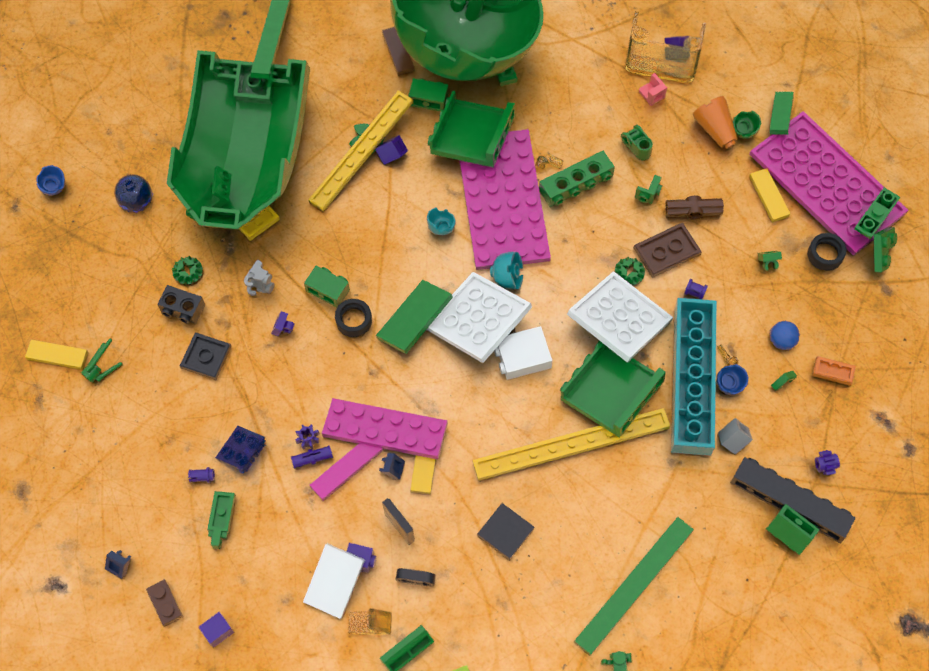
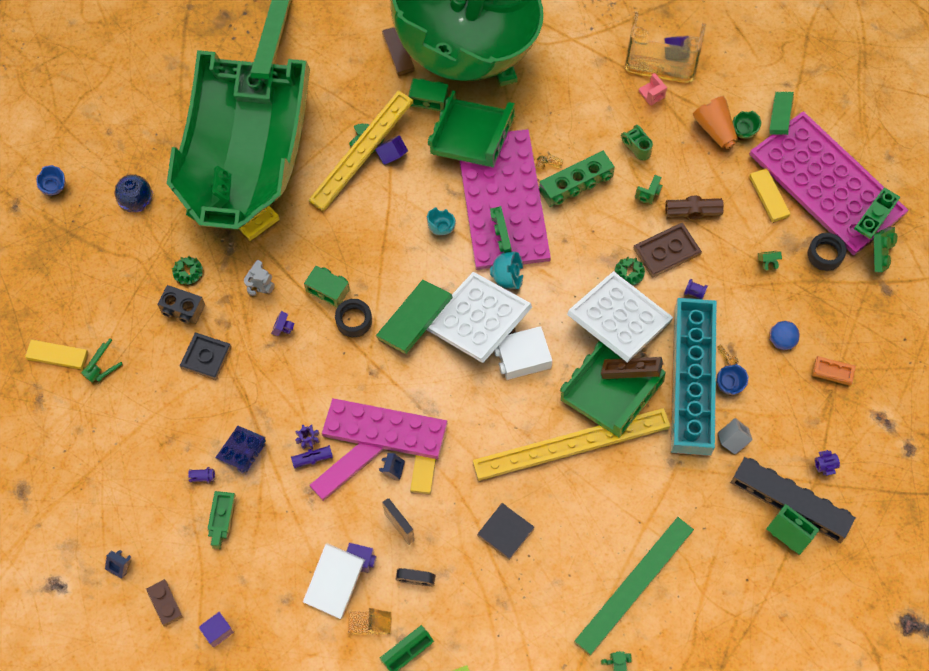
(500, 229): none -> green hinge
(634, 368): none -> reddish brown plate
(783, 379): green tile -> none

